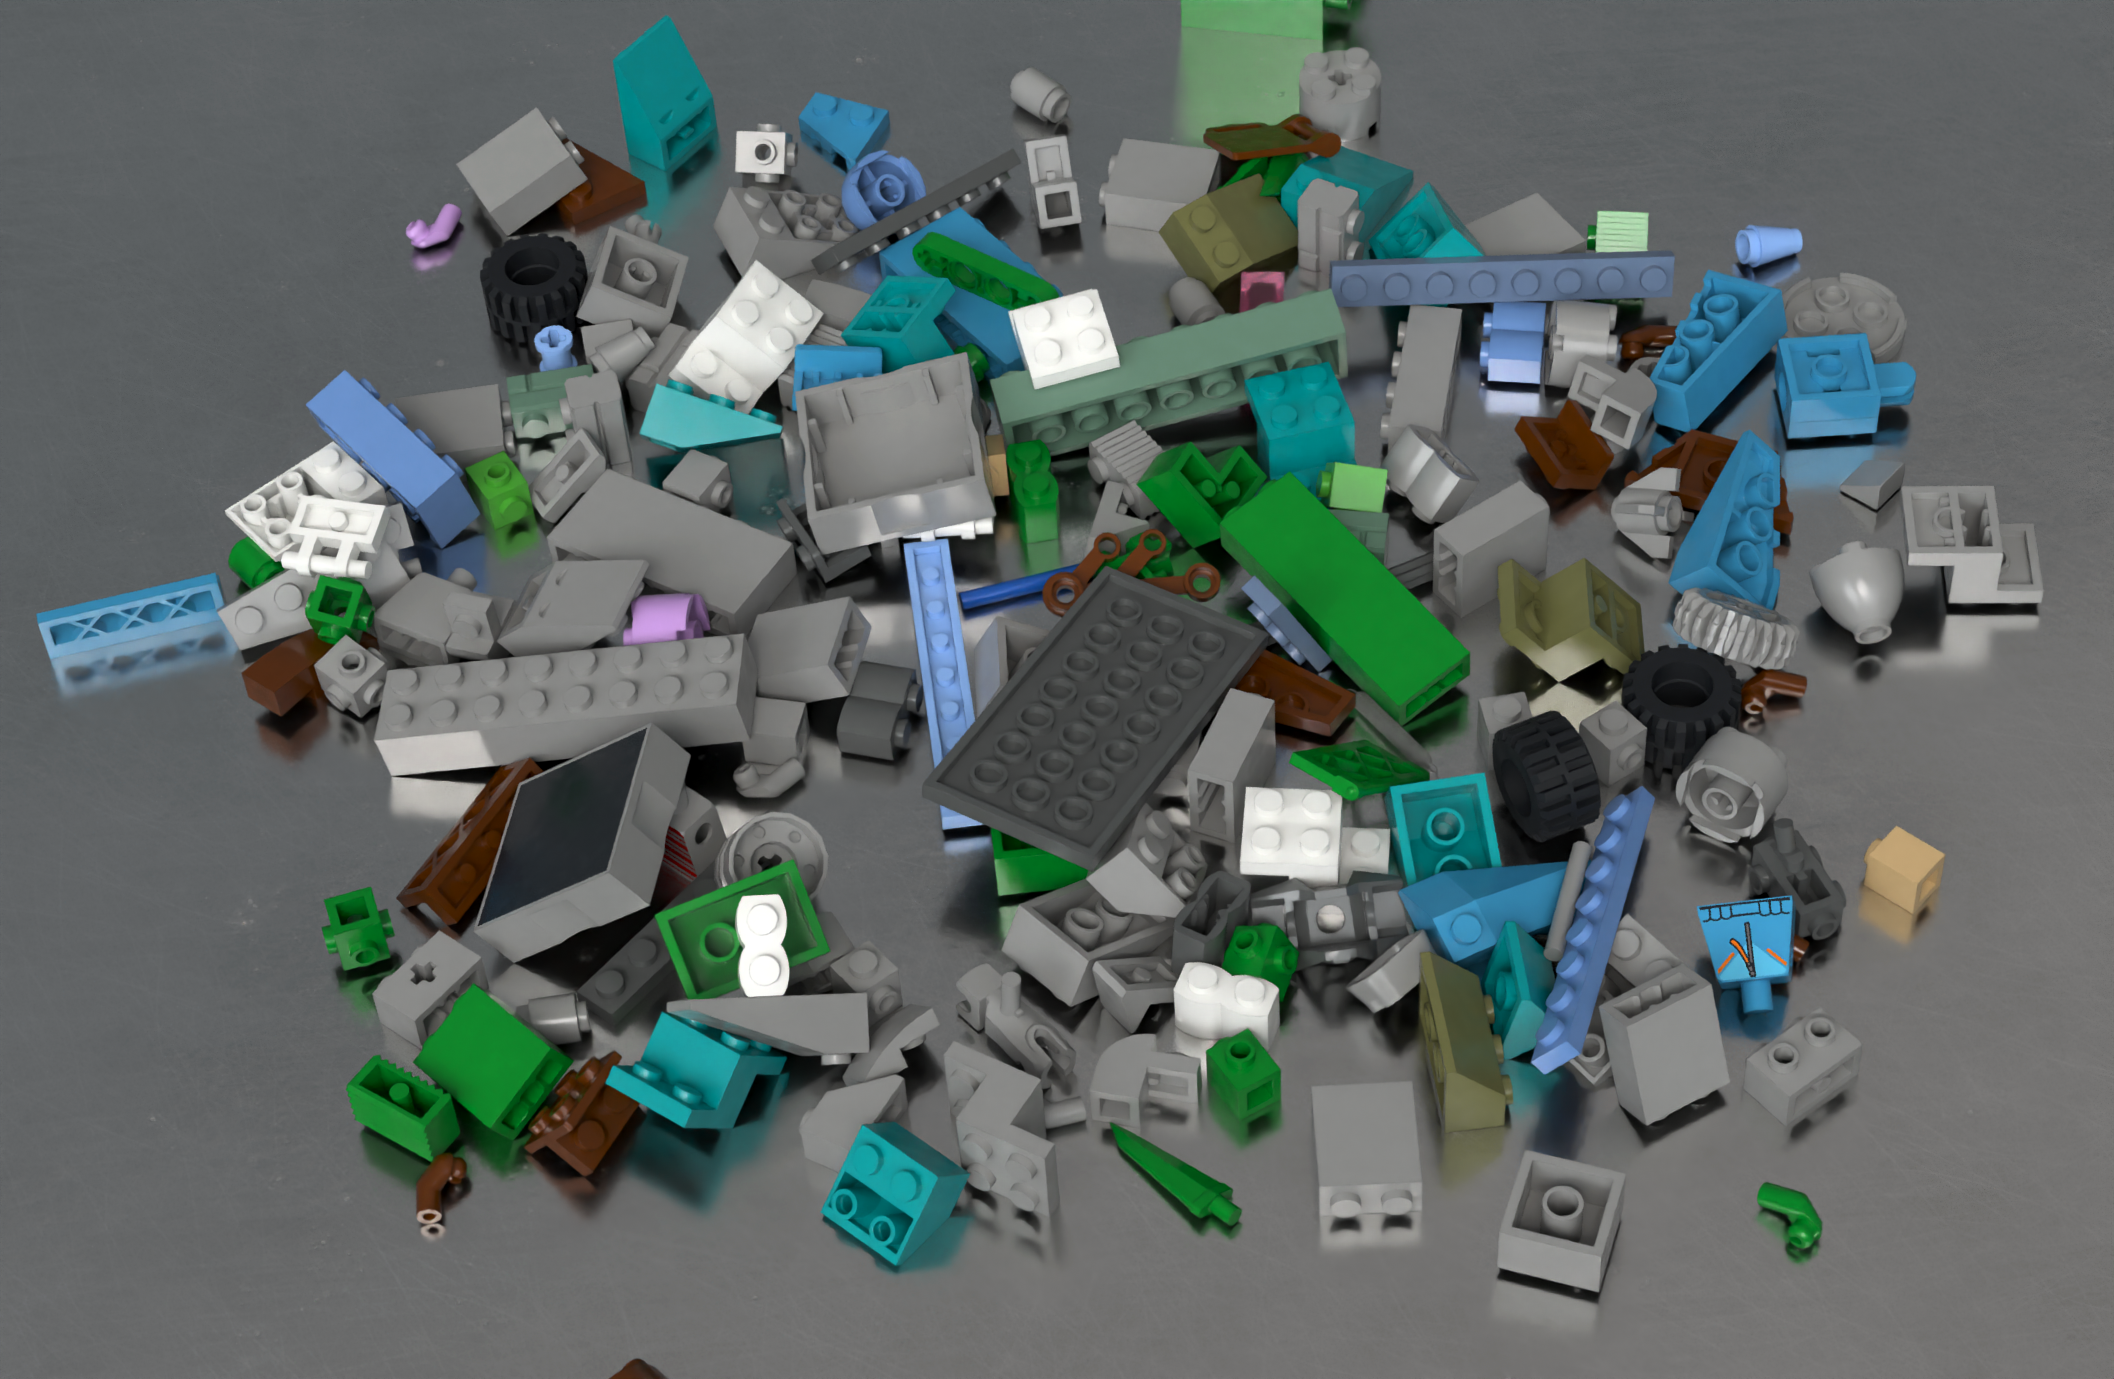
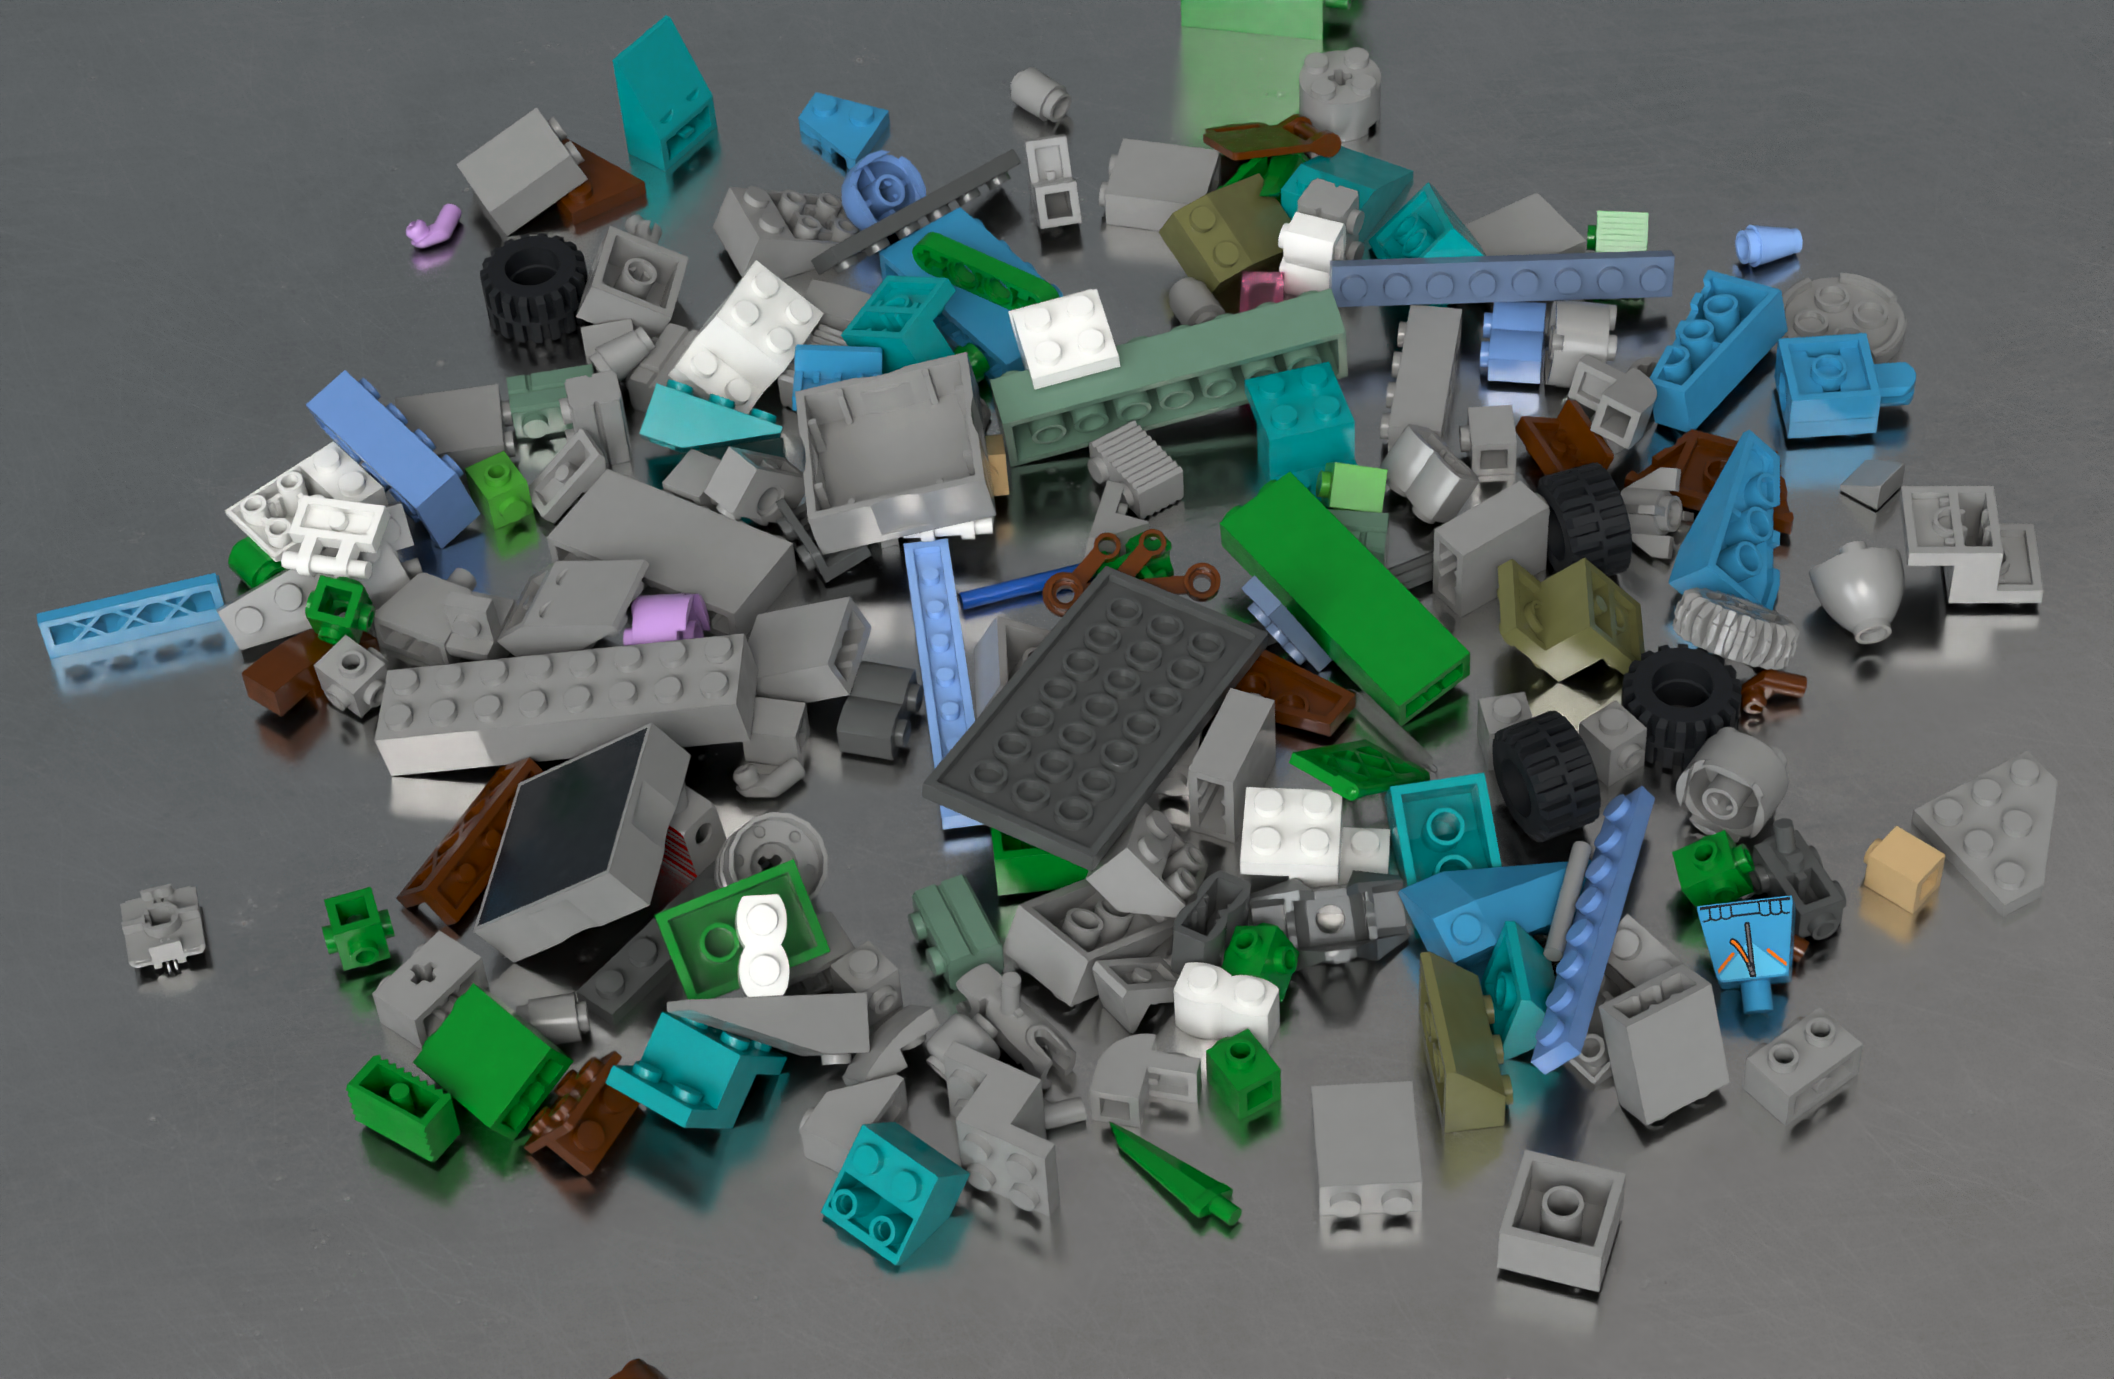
(154, 943): none -> light grey piece
(431, 1182): reddish brown arm -> none
(555, 345): light blue bush -> none
(752, 148): brick -> none
(752, 482): none -> light grey brick
(954, 929): none -> sand green brick
(973, 1033): none -> light grey head
(1033, 491): green brick -> none
(1200, 490): green brick -> none
(1307, 249): none -> white brick
(1391, 973): light grey piece -> none
(1490, 440): none -> light grey brick
(1586, 519): none -> black tyre
(1645, 336): reddish brown arm -> none
(1714, 870): none -> green brick
(1804, 1220): green arm -> none
(1997, 830): none -> light grey plate

